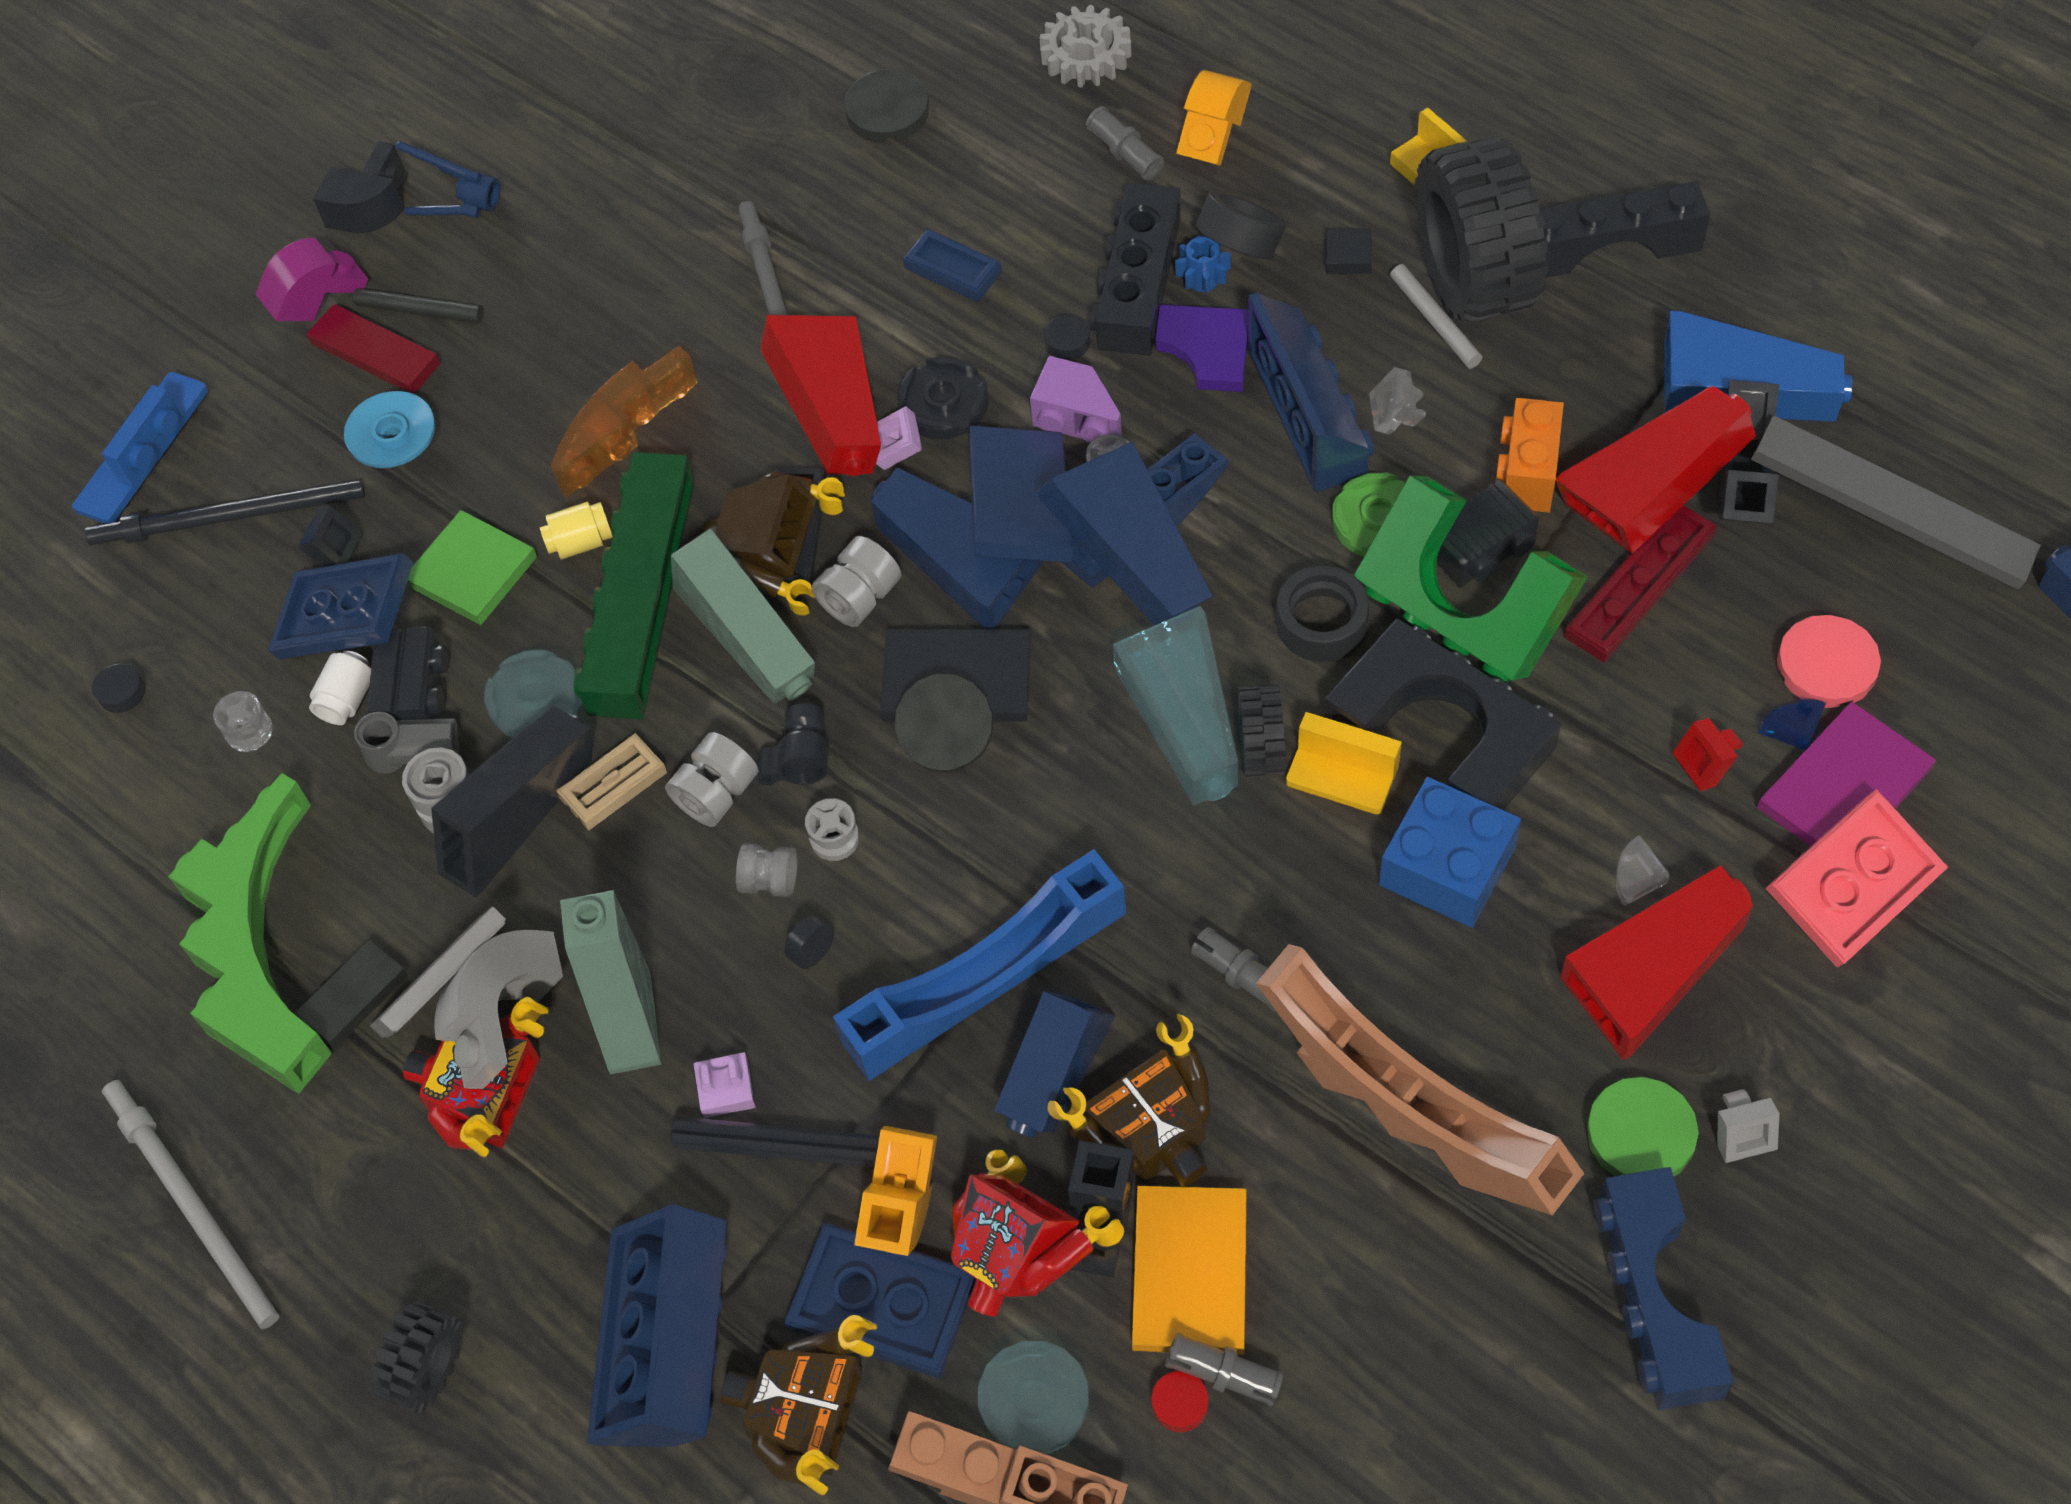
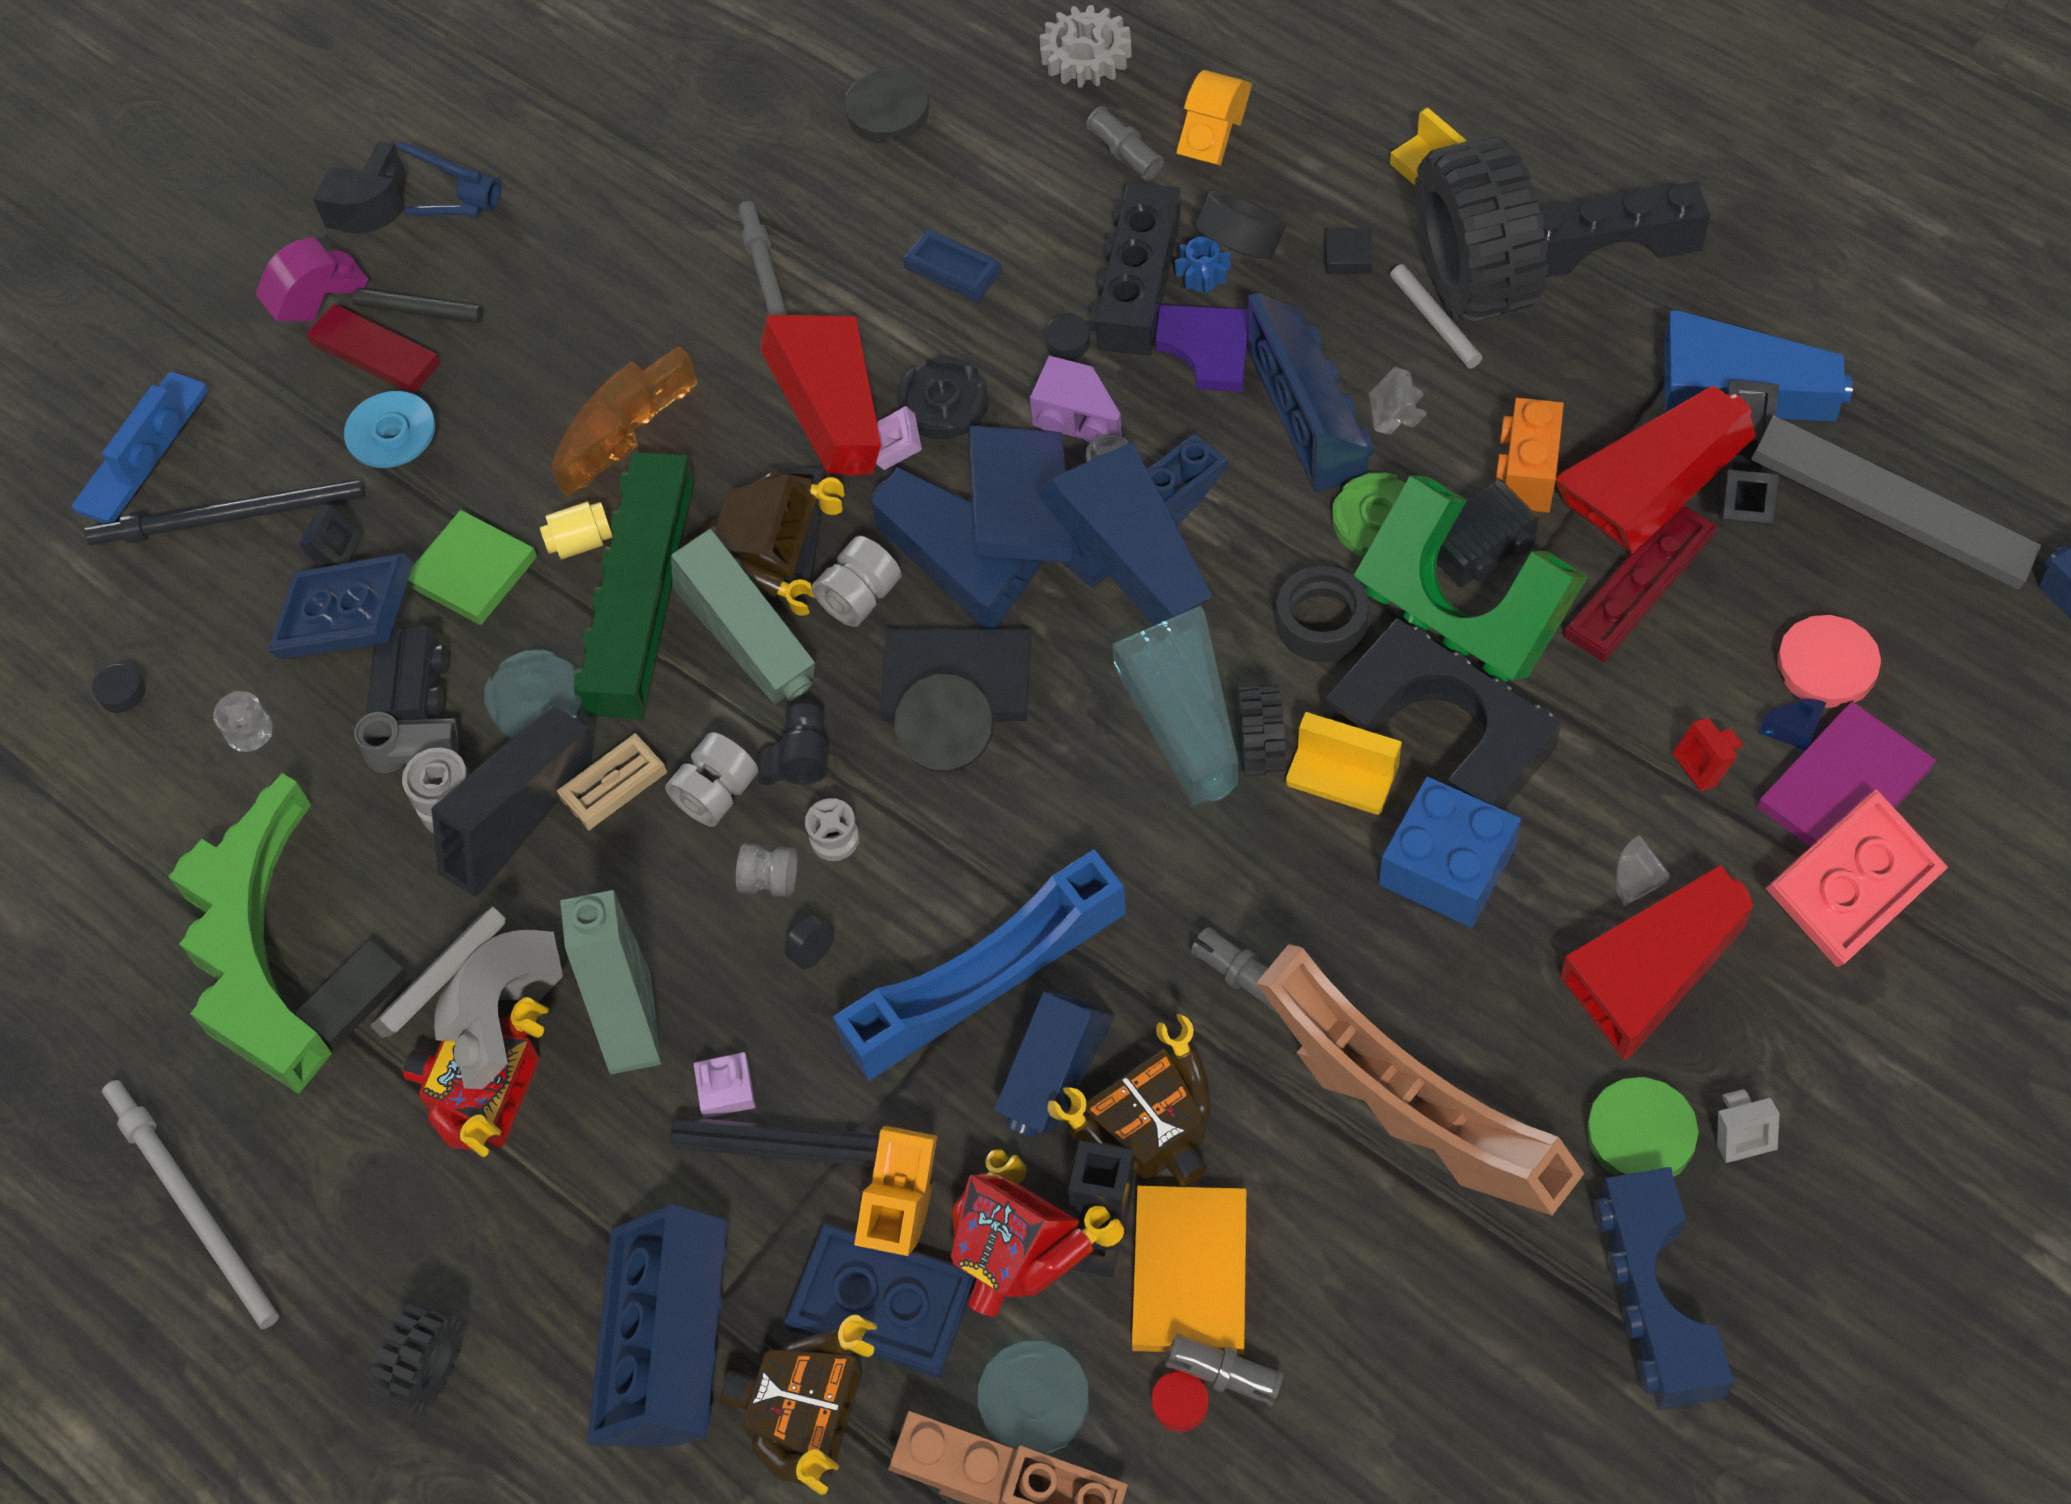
(340, 687): white brick -> none

